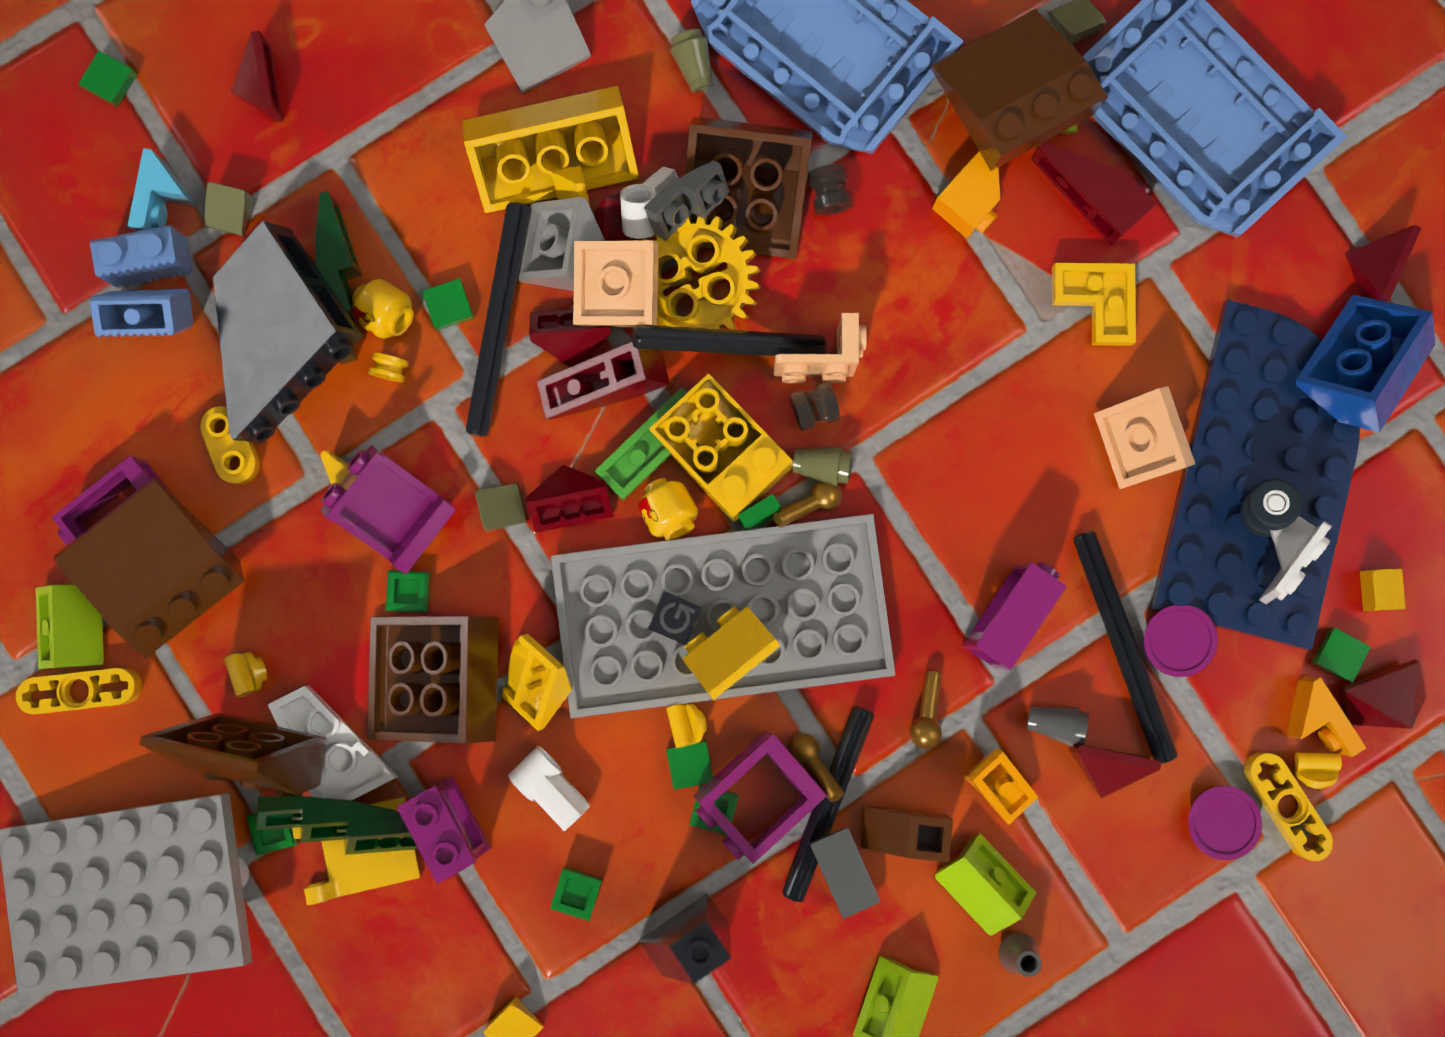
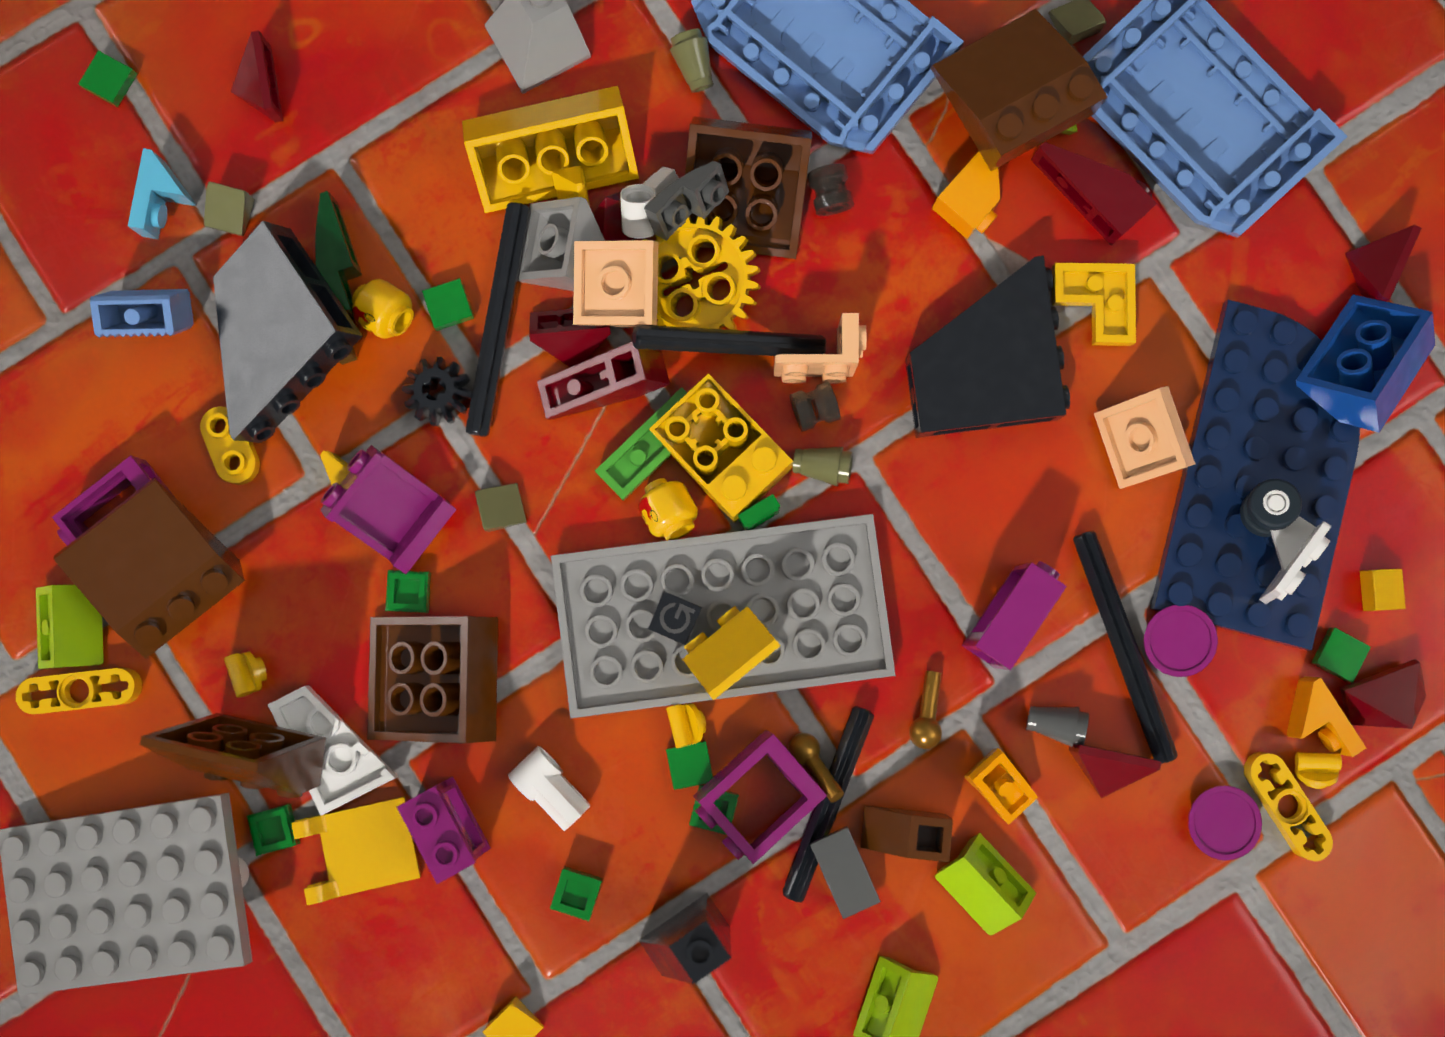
(141, 256): medium blue brick -> none
(360, 825): dark green slope -> none
(388, 367): yellow bush -> none
(429, 380): none -> black gear
(535, 682): yellow slope -> none
(568, 500): dark red slope -> none
(822, 497): pearl gold bar -> none
(992, 362): none -> black slope
(1014, 949): dark grey cone -> none

